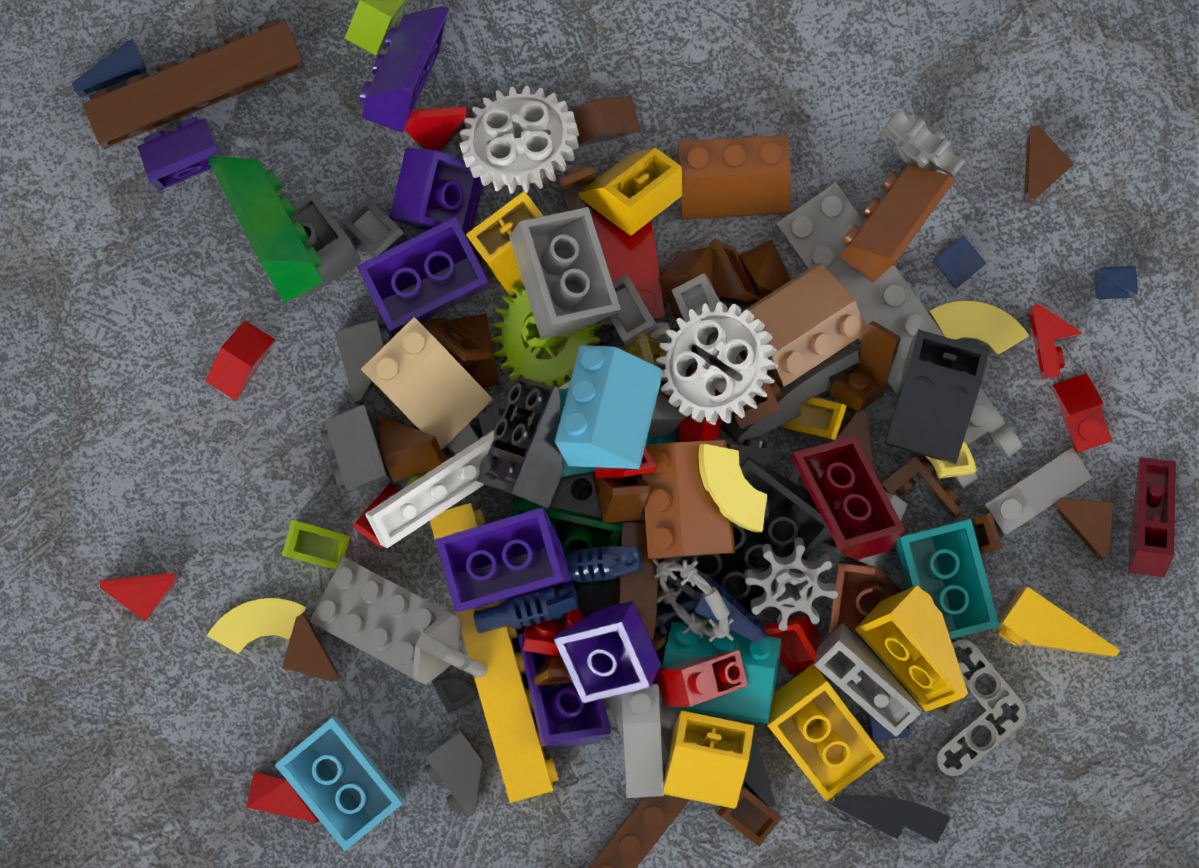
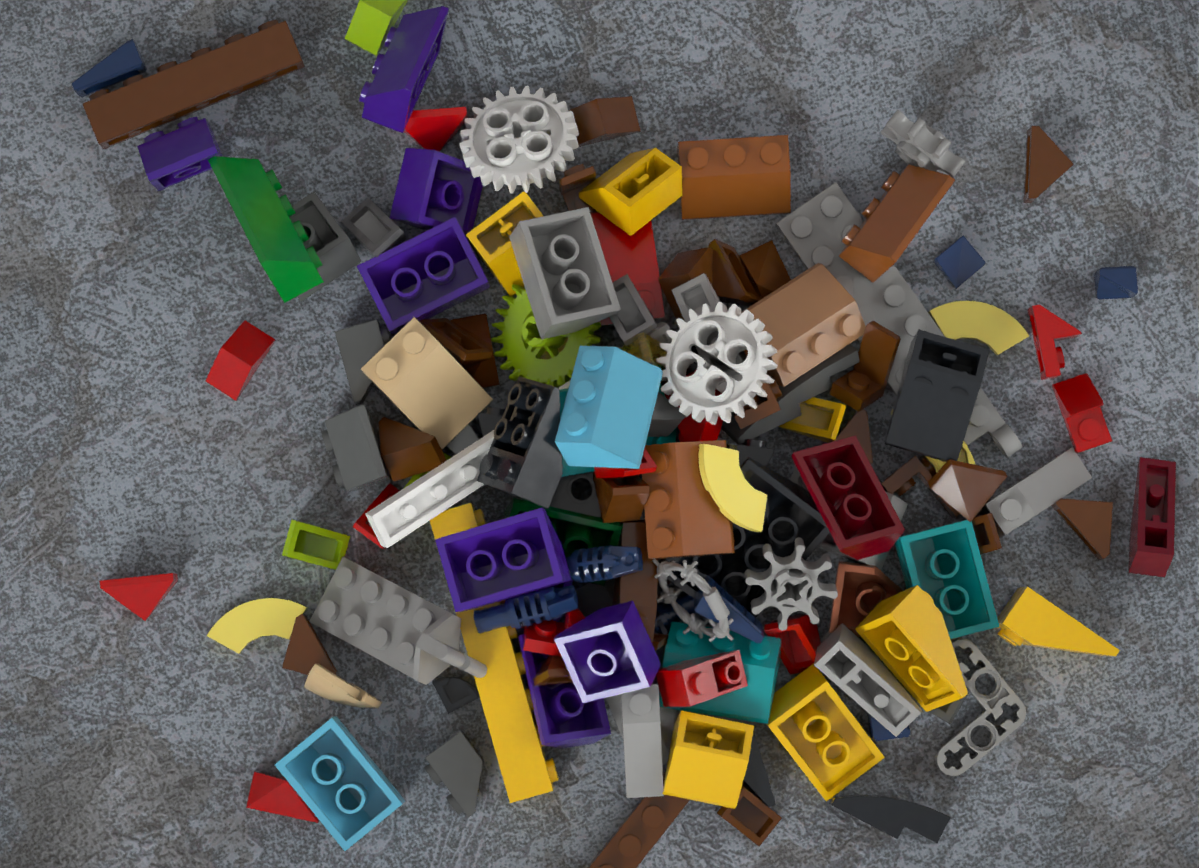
(332, 687): none -> tan brick
(966, 486): none -> reddish brown slope

